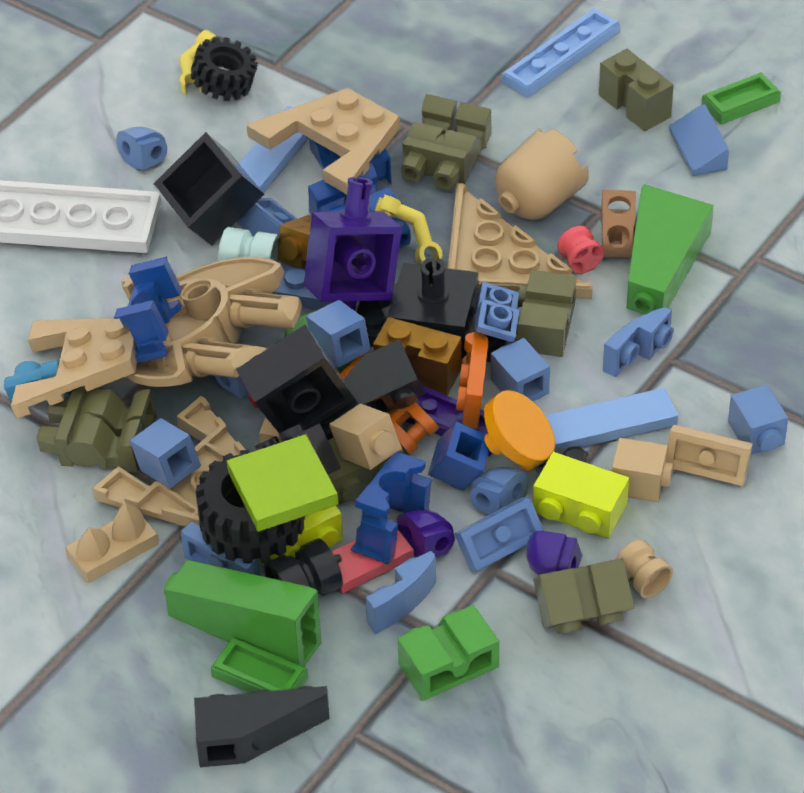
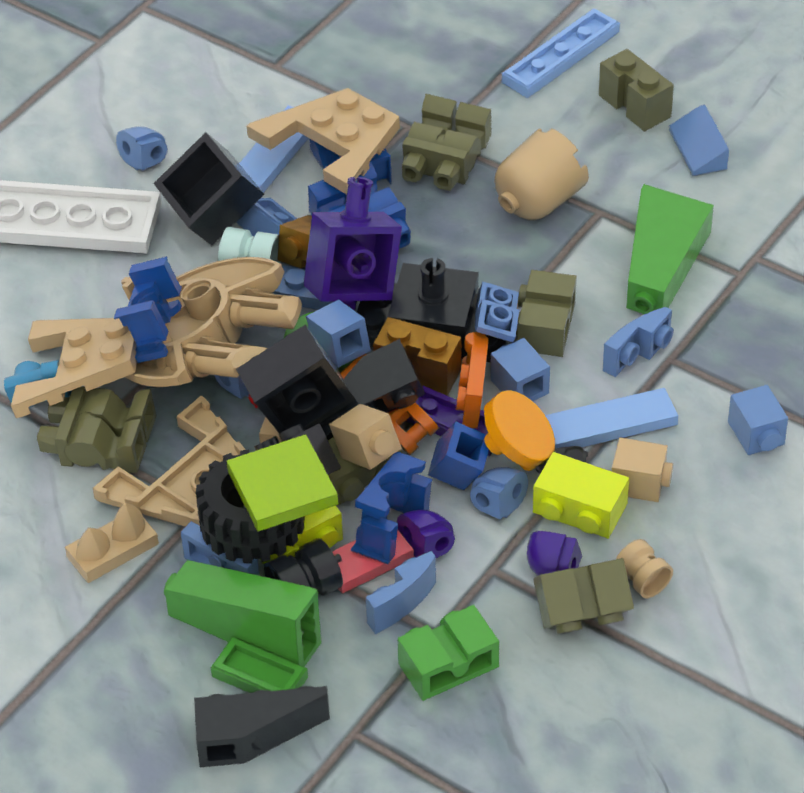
(165, 453): medium blue brick -> none
(186, 60): light yellow arm -> none
(222, 82): black tyre -> none
(395, 209): light yellow arm -> none
(496, 249): tan tile -> none
(498, 534): medium blue plate -> none
(580, 249): coral wheel -> none
(618, 224): medium nougat leg -> none
(709, 454): tan tile -> none
(741, 98): bright green tile -> none

